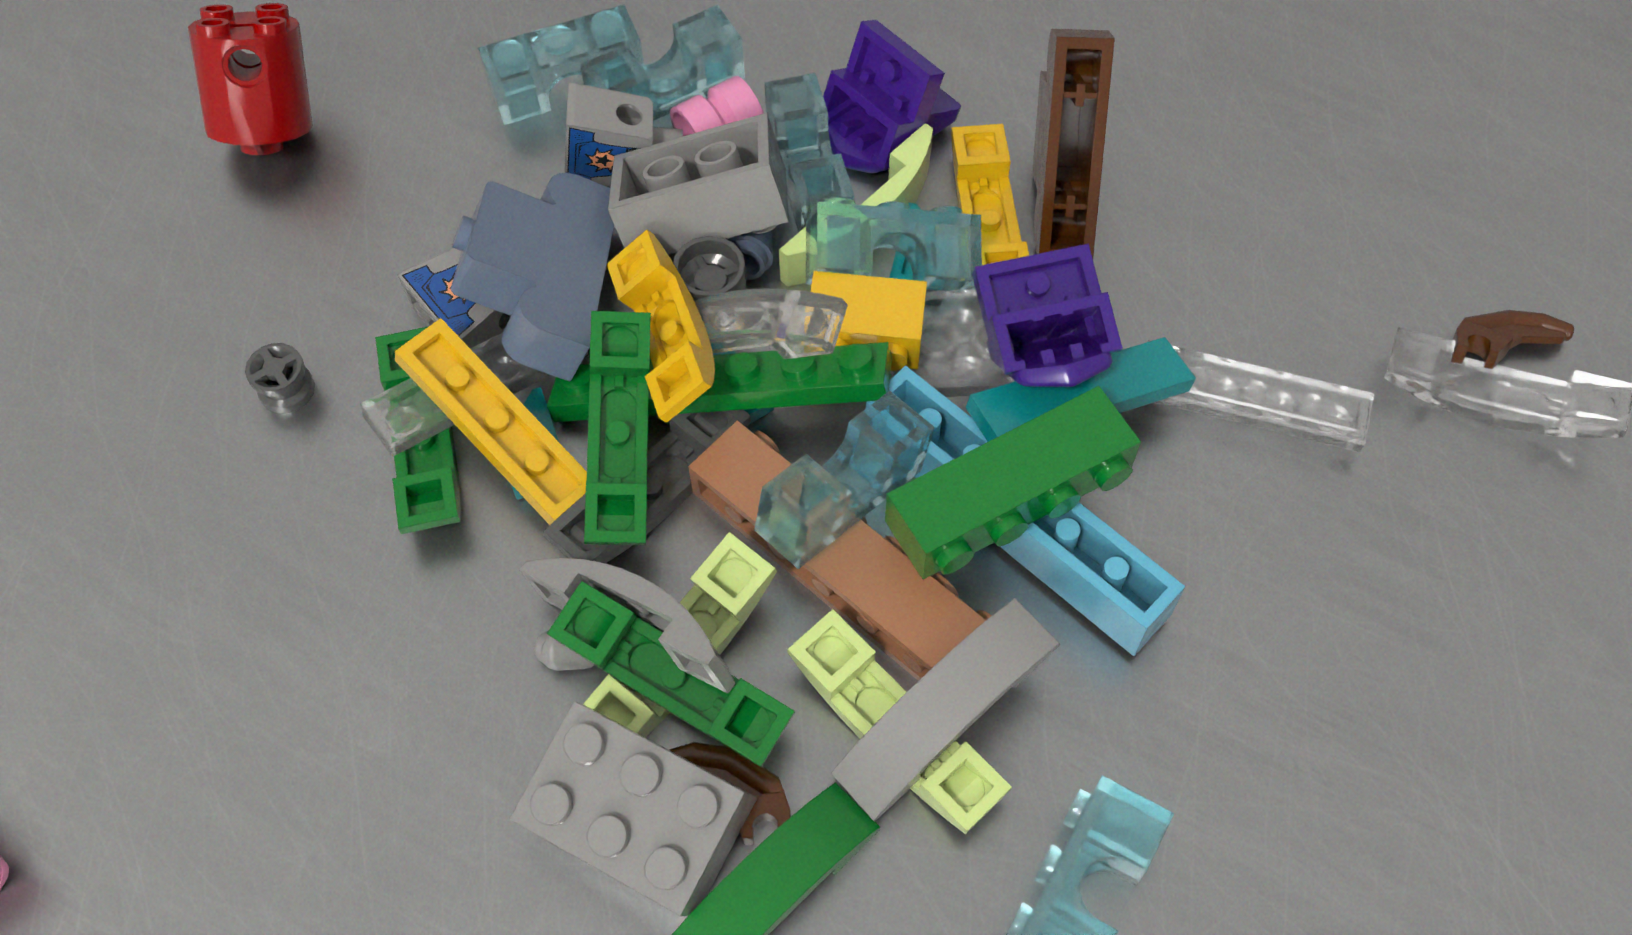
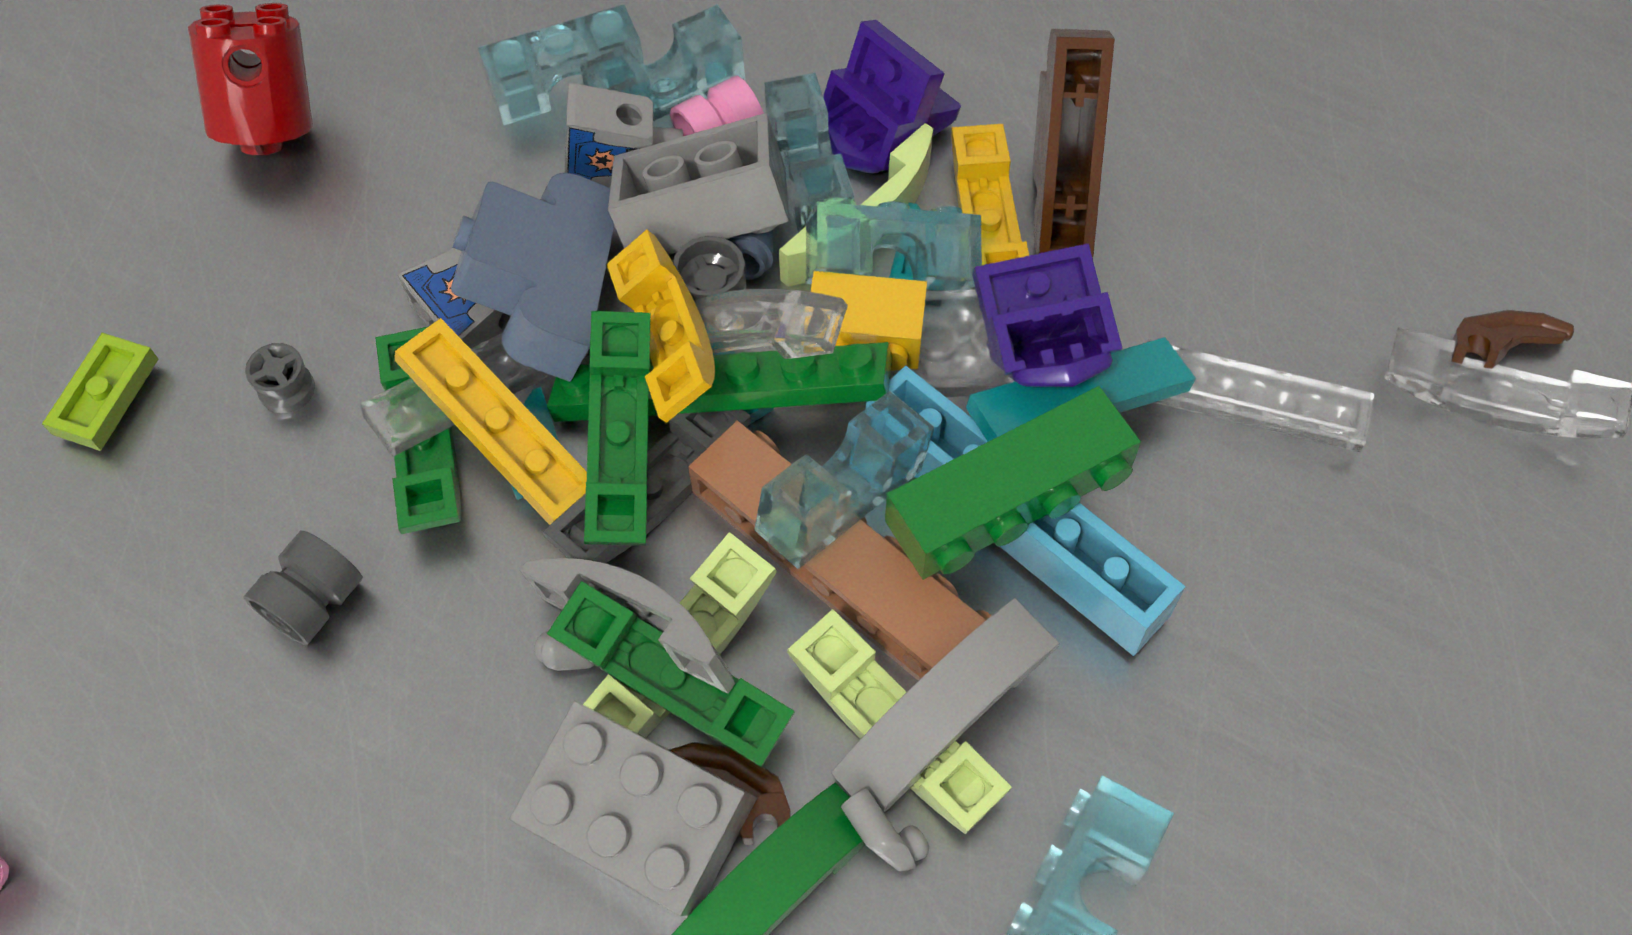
(100, 391): none -> lime plate
(309, 580): none -> dark grey wheel
(880, 836): none -> light grey arm

